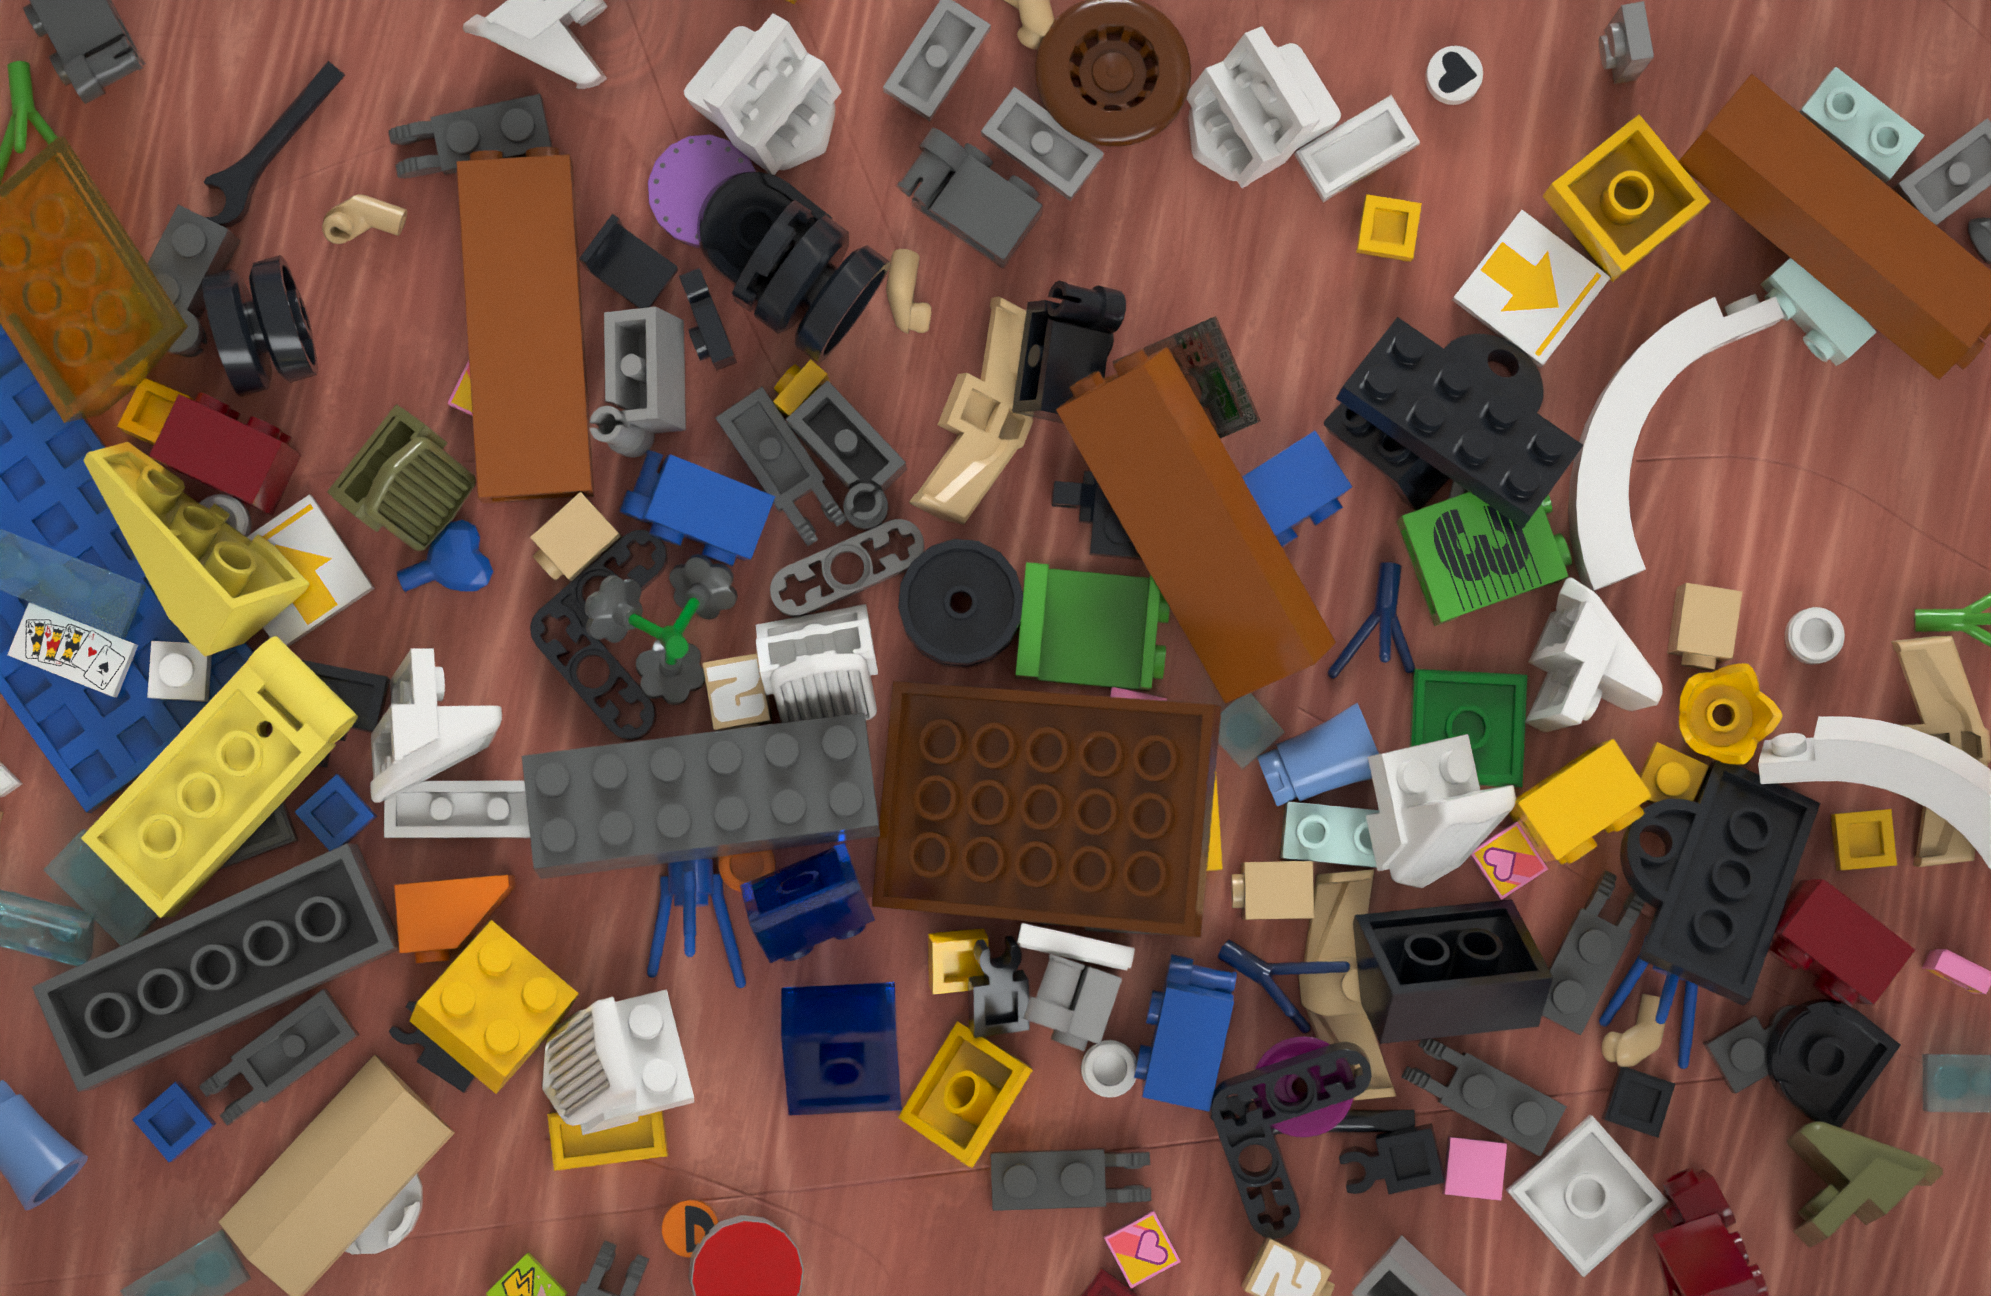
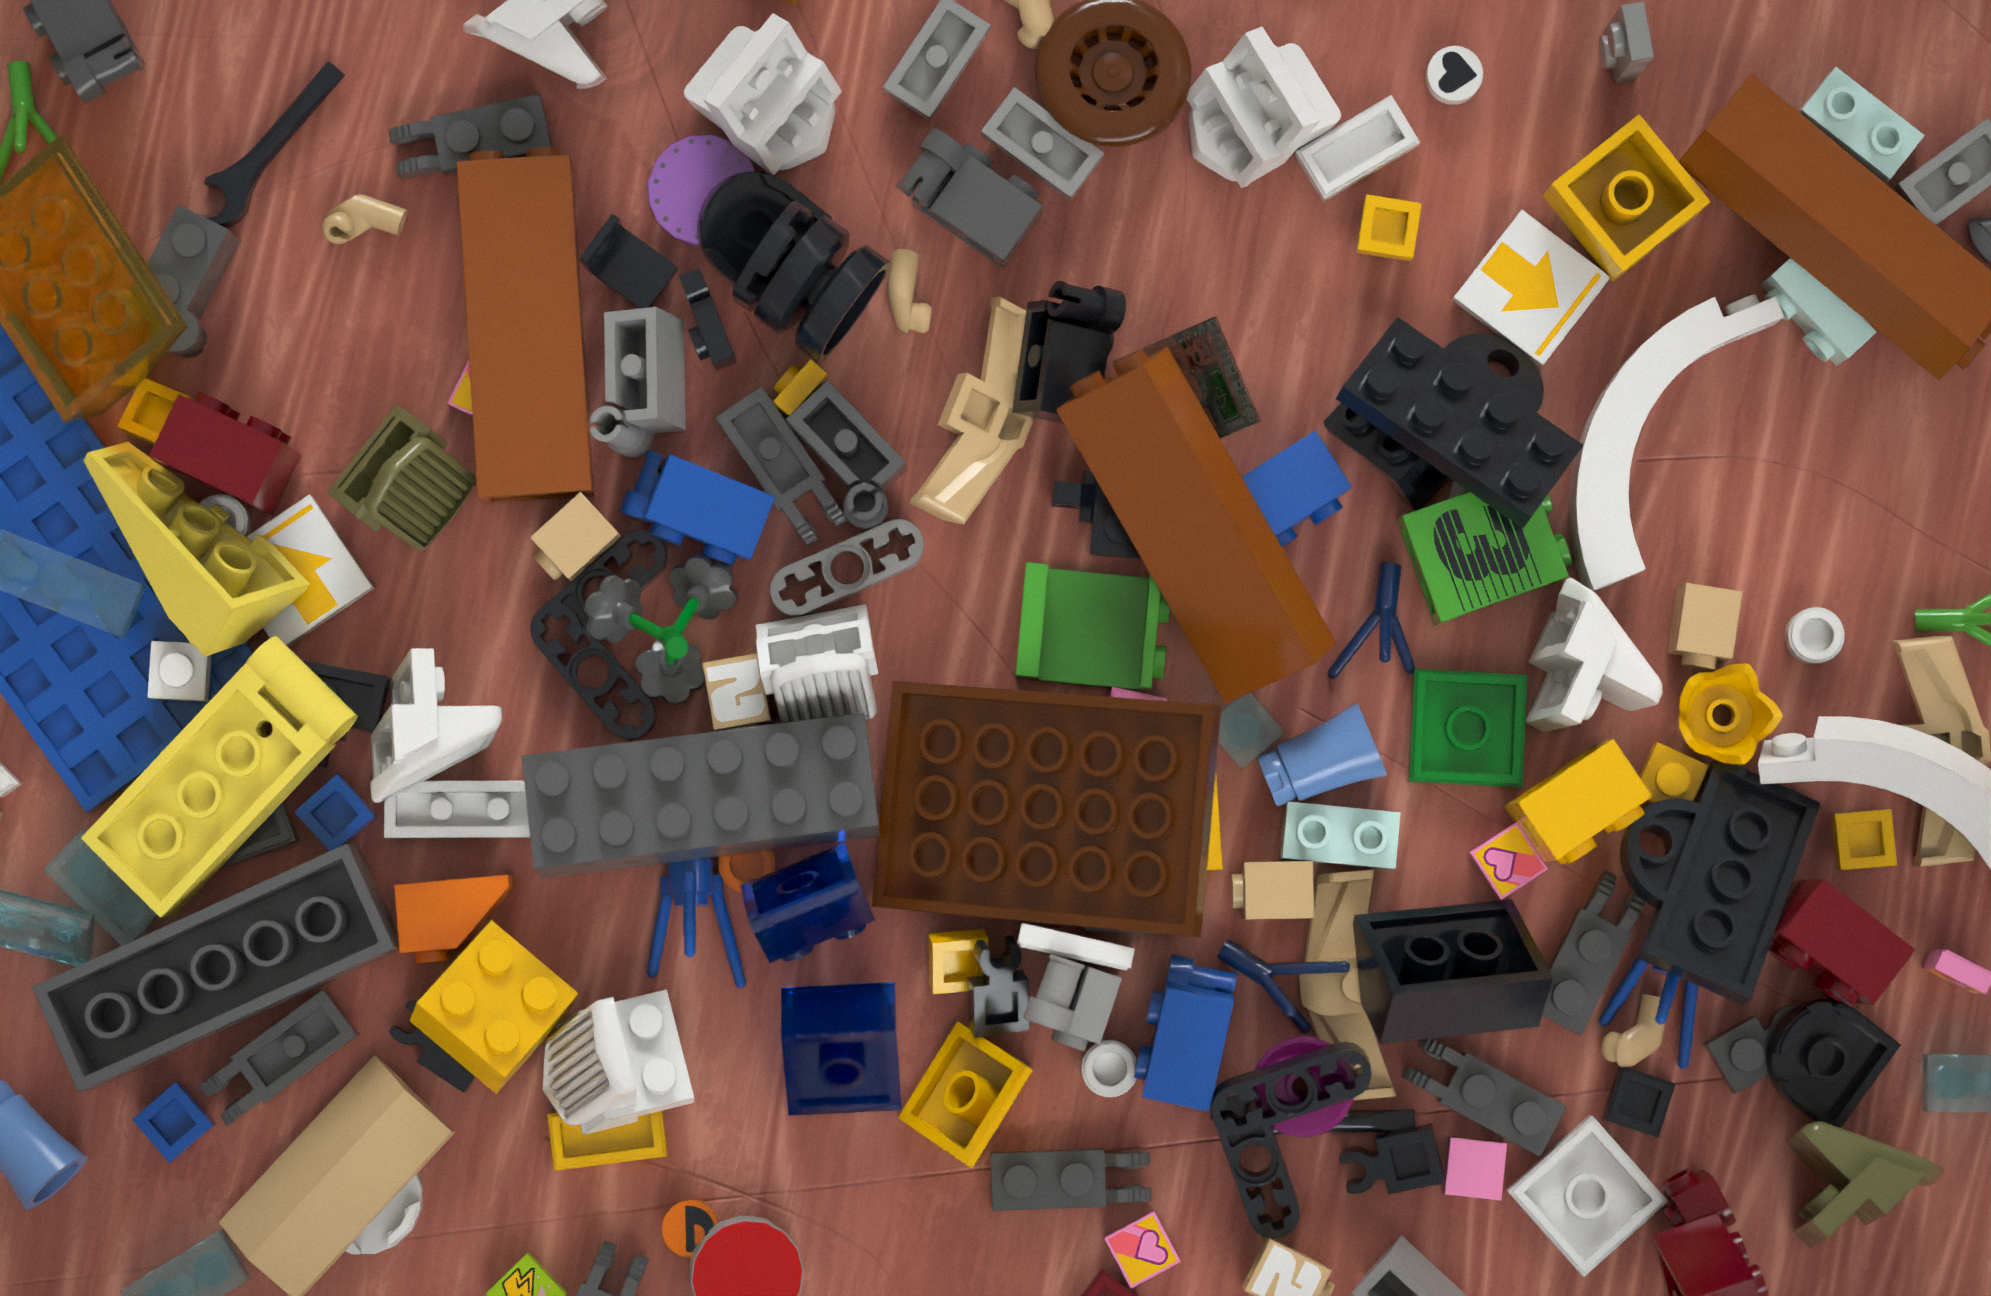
(72, 650): white tile -> none
(260, 325): black wheel -> none
(451, 561): blue rock -> none
(966, 637): black wheel -> none
(1431, 810): white piece -> none

